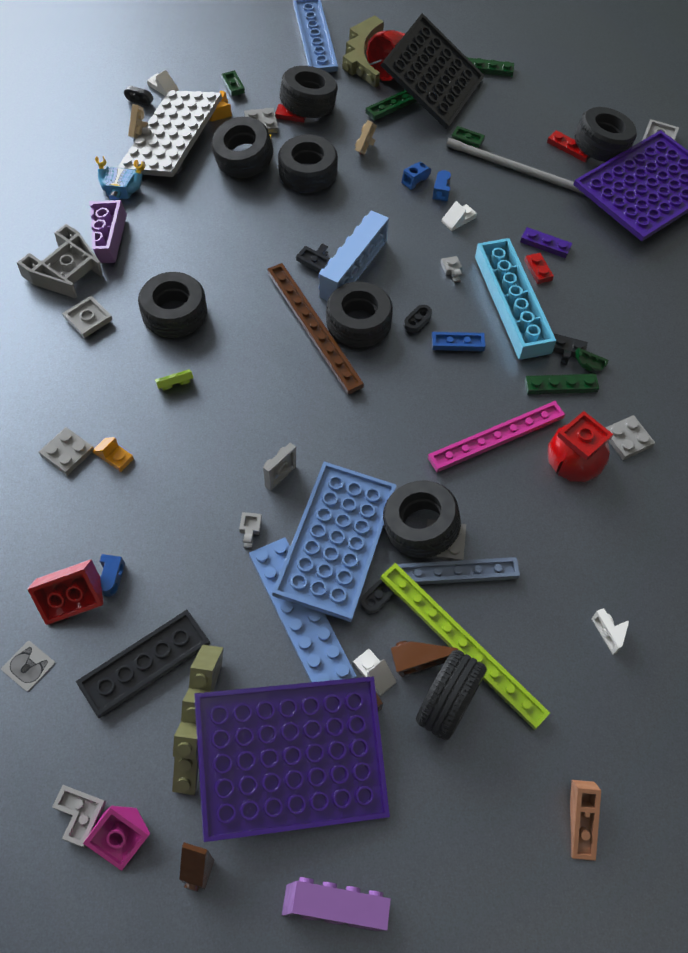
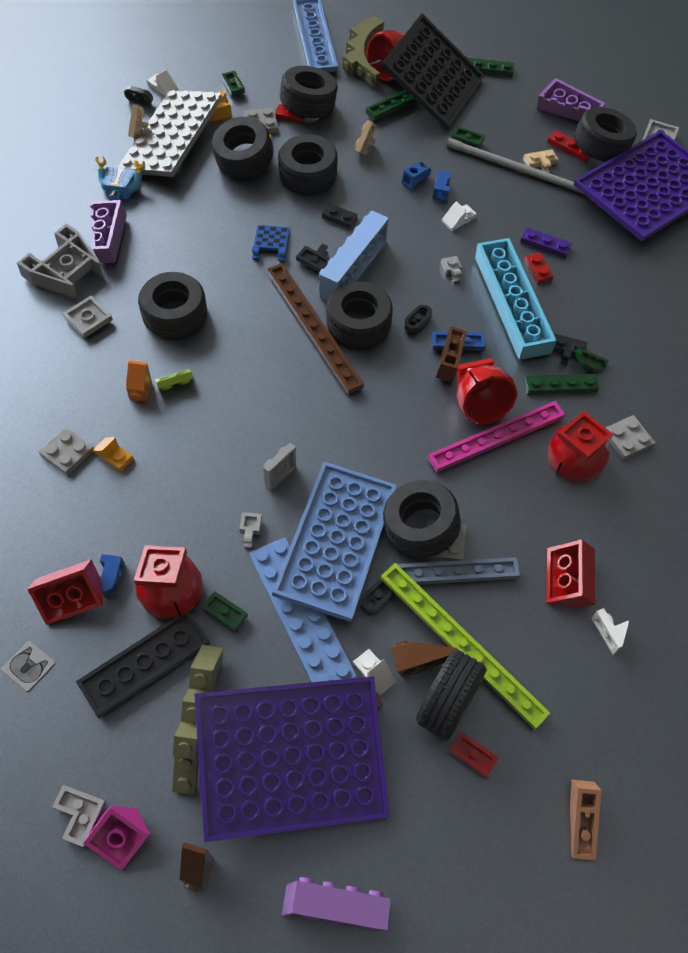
(138, 381): none -> orange slope
(167, 577): none -> red plate
(224, 611): none -> dark green plate
(271, 238): none -> blue flag
(339, 216): none -> black plate
(451, 354): none -> reddish brown slope
(473, 754): none -> red plate
(484, 391): none -> red plate
(541, 159): none -> tan plate
(566, 100): none -> medium lavender wedge
(571, 575): none -> red slope

